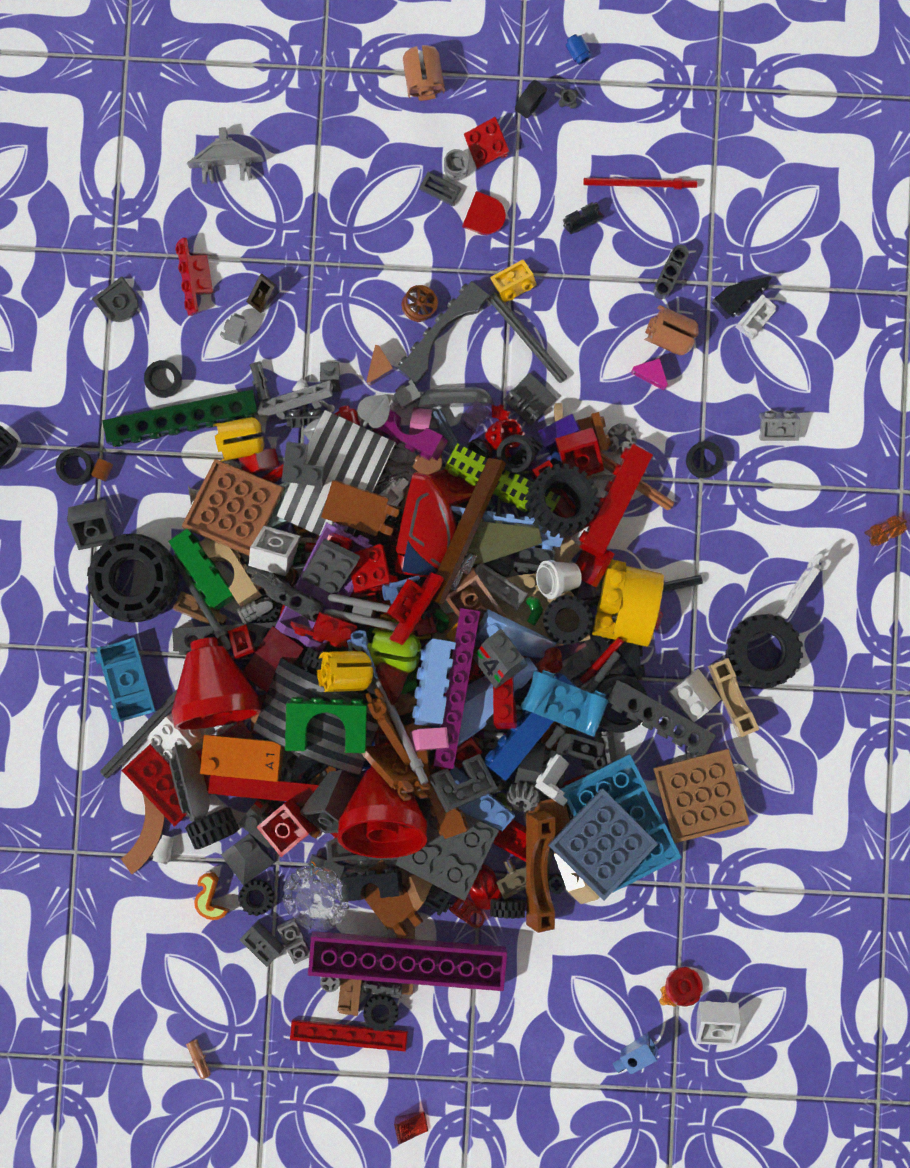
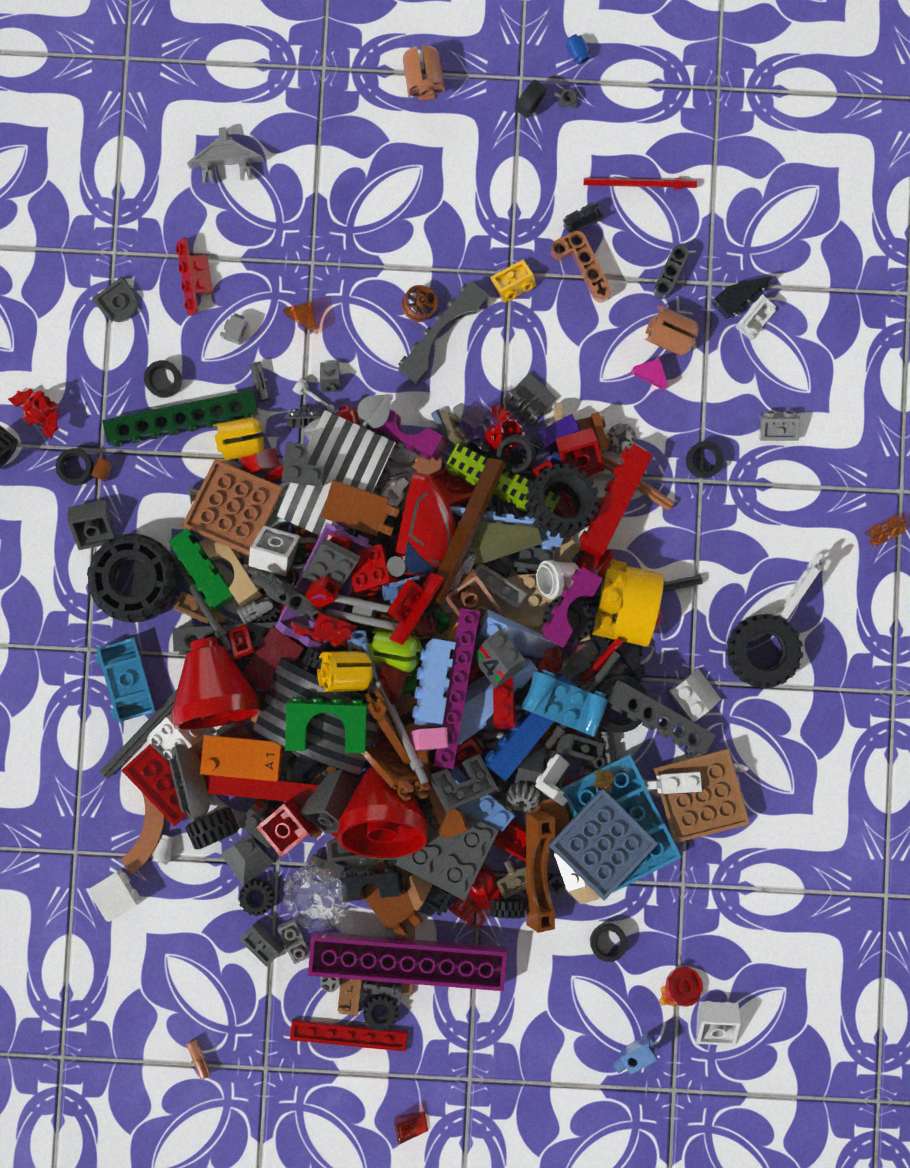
(37, 410): none -> red helmet
(114, 895): none -> white bracket
(204, 899): orange animal -> none
(262, 293): dark brown slope -> none
(280, 404): light grey hinge -> none
(303, 315): none -> clear orange slope
(322, 591): none -> red brick
(379, 366): nougat slope -> none
(396, 566): none -> light grey piece
(406, 396): light grey brick -> none
(420, 420): bright pink slope -> none
(453, 429): none -> dark tan plate
(454, 196): dark grey tile -> none
(454, 397): dark grey brick -> none
(456, 164): light grey wheel -> none
(484, 215): red tile -> none
(486, 142): red hinge -> none
(527, 337): dark grey axle -> none
(536, 609): green arm -> none
(584, 267): none -> nougat beam
(584, 584): none -> magenta arch
(606, 776): none -> clear orange plate
(619, 952): none -> black tyre
(676, 782): none -> white hinge
(729, 691): tan arch -> none

